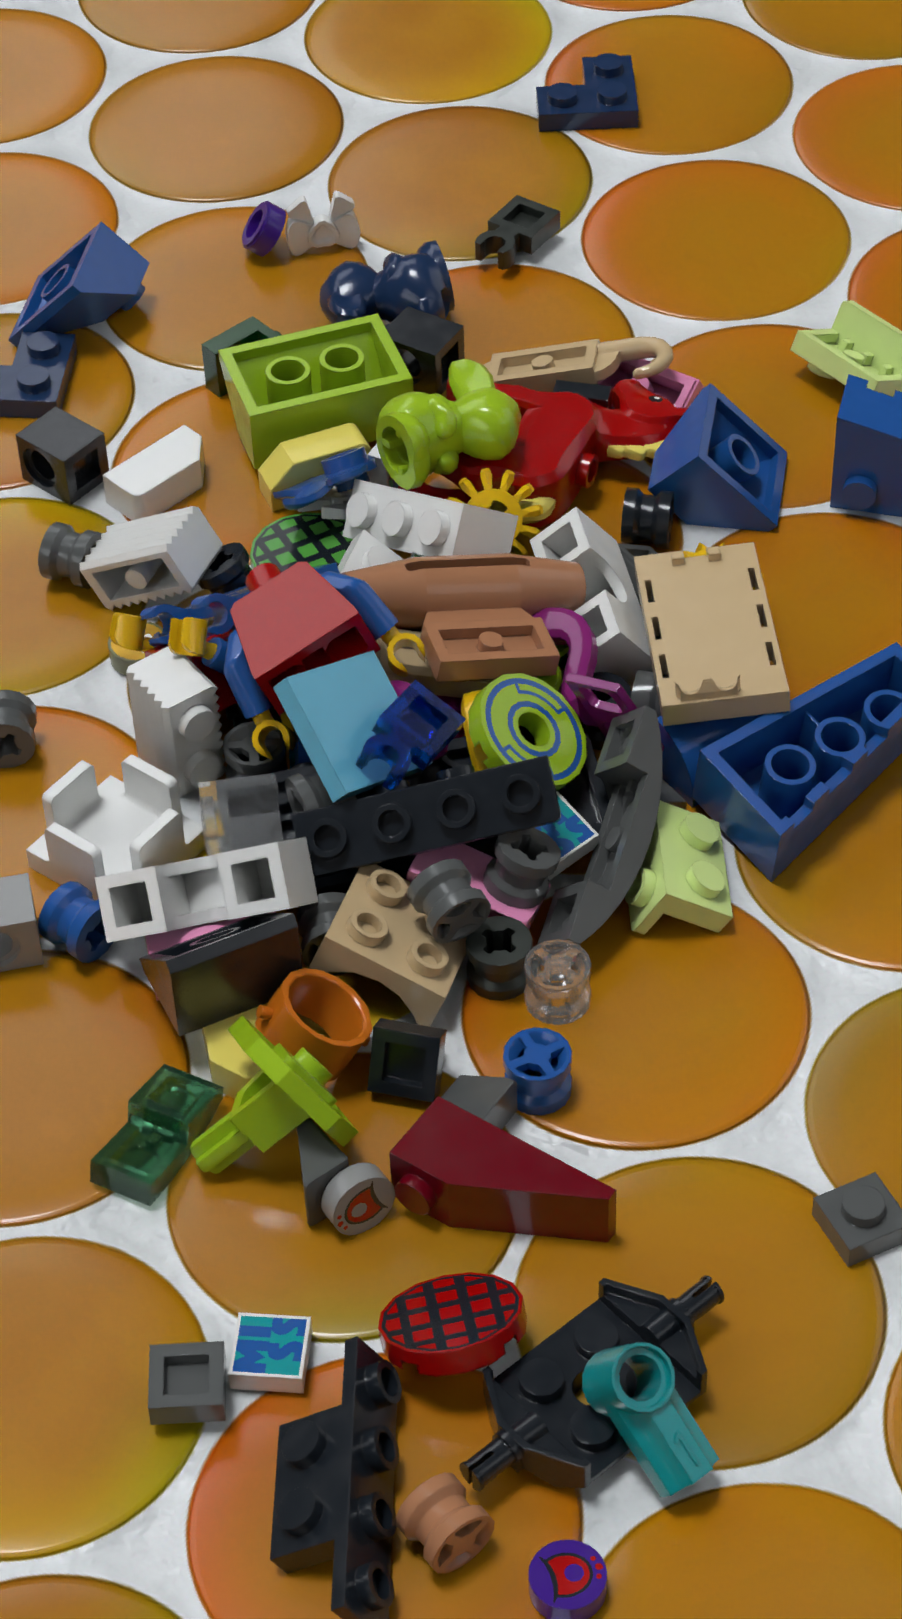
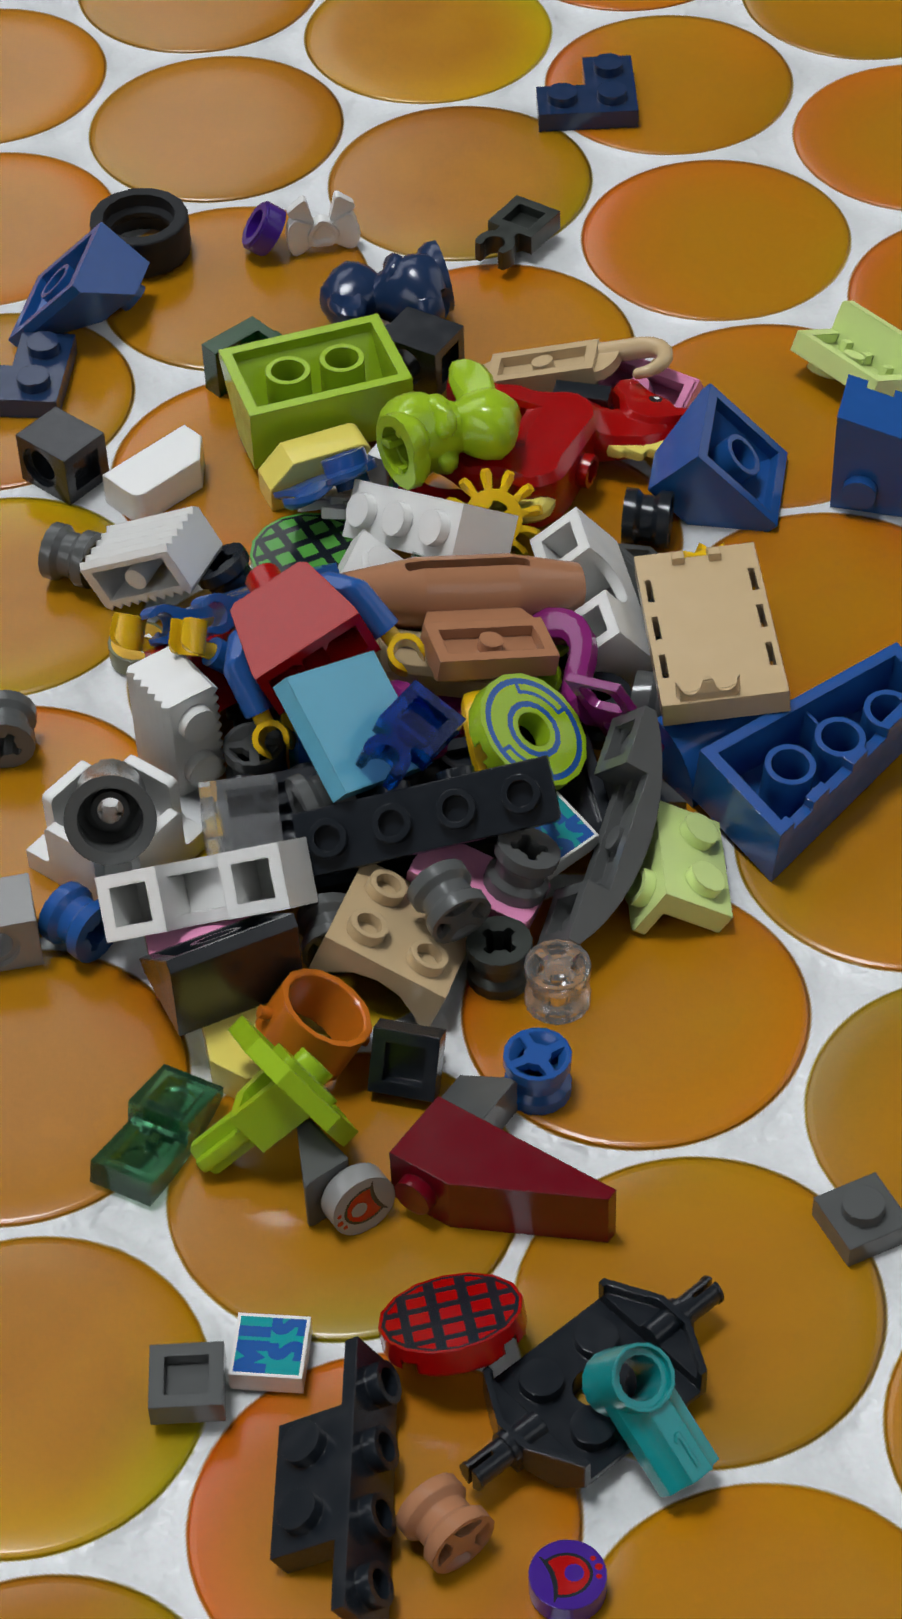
(104, 832): none -> dark grey plant
(148, 210): none -> black tyre

